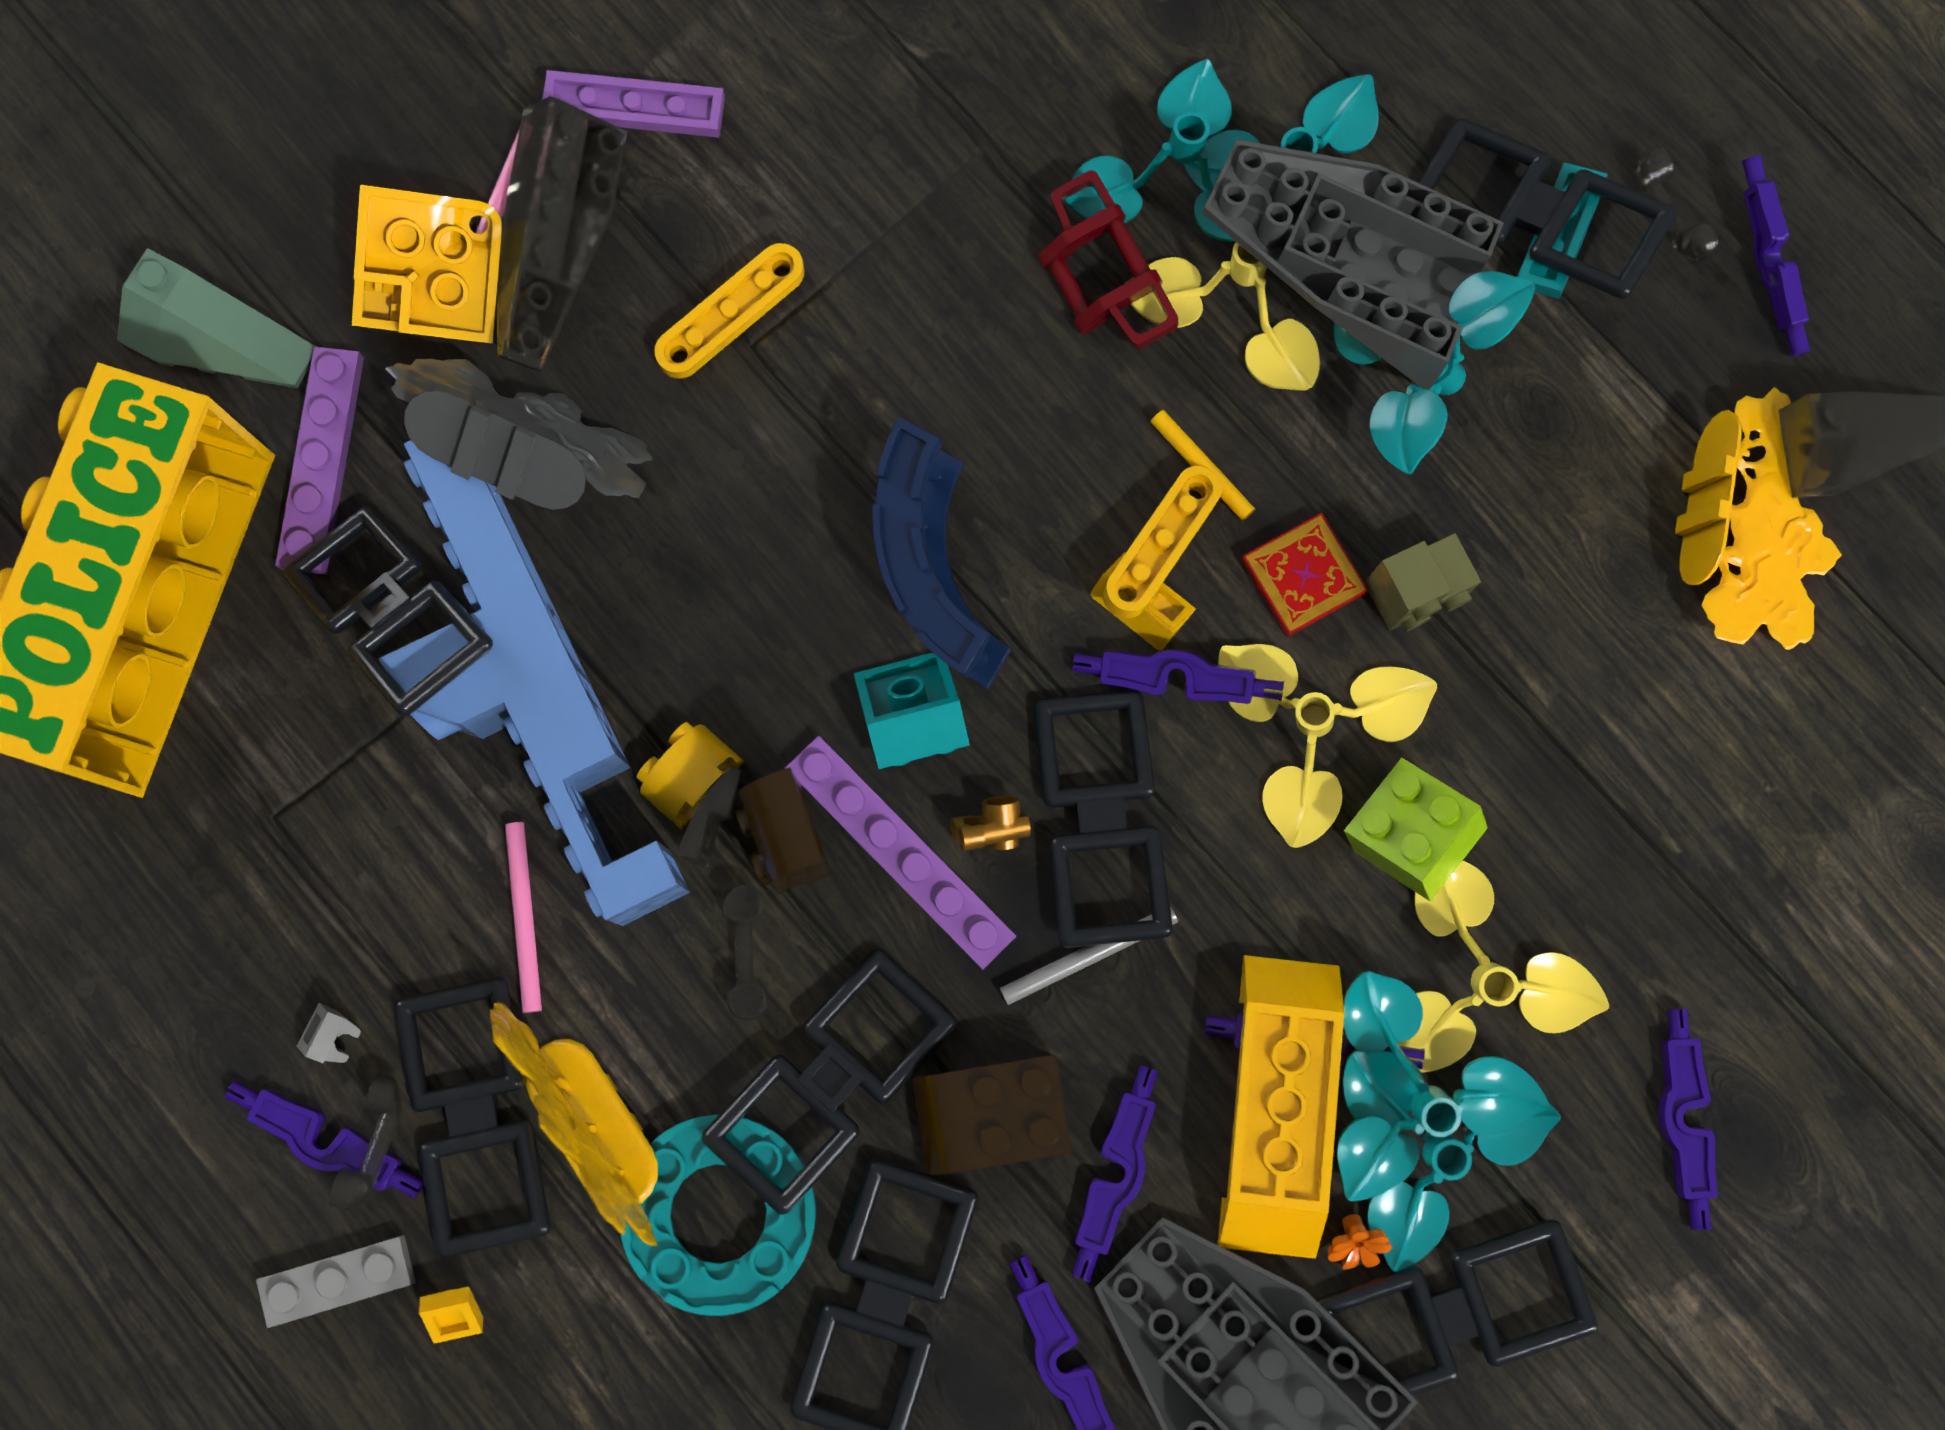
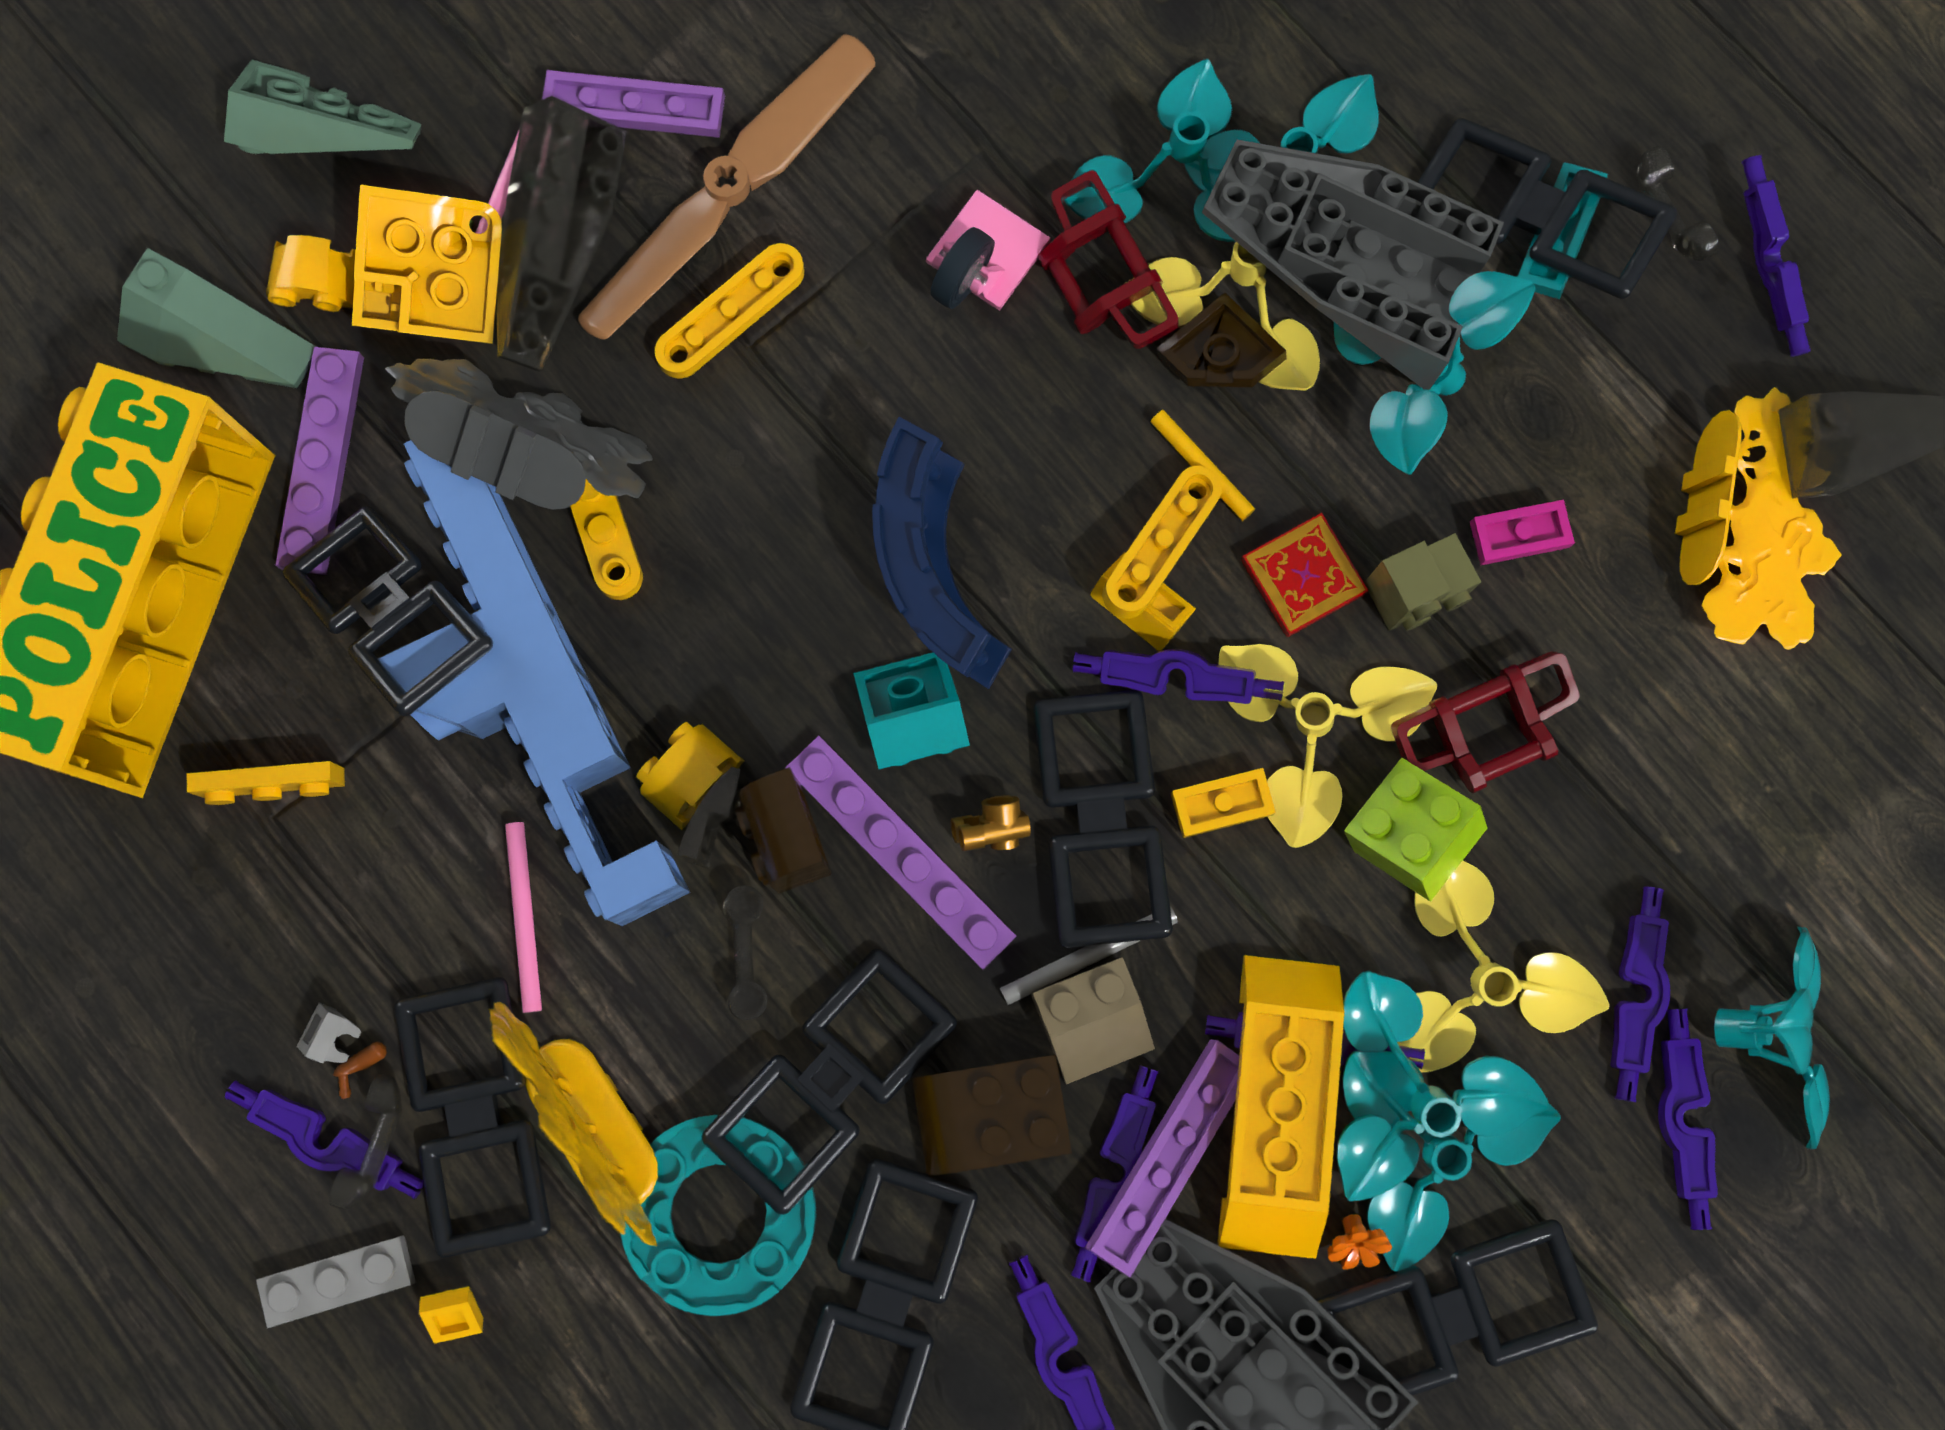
(266, 782): none -> yellow plate
(280, 113): none -> sand green wedge
(311, 271): none -> yellow cylinder
(360, 1061): none -> dark orange piece
(607, 543): none -> yellow plate
(756, 157): none -> medium nougat piece
(984, 254): none -> bright pink plate
(1093, 1020): none -> dark tan slope
(1167, 1160): none -> medium lavender plate
(1222, 348): none -> dark brown plate
(1223, 802): none -> yellow plate
(1522, 532): none -> dark pink plate
(1528, 718): none -> dark red bar
(1633, 1020): none -> dark purple piece
(1752, 1030): none -> teal plant

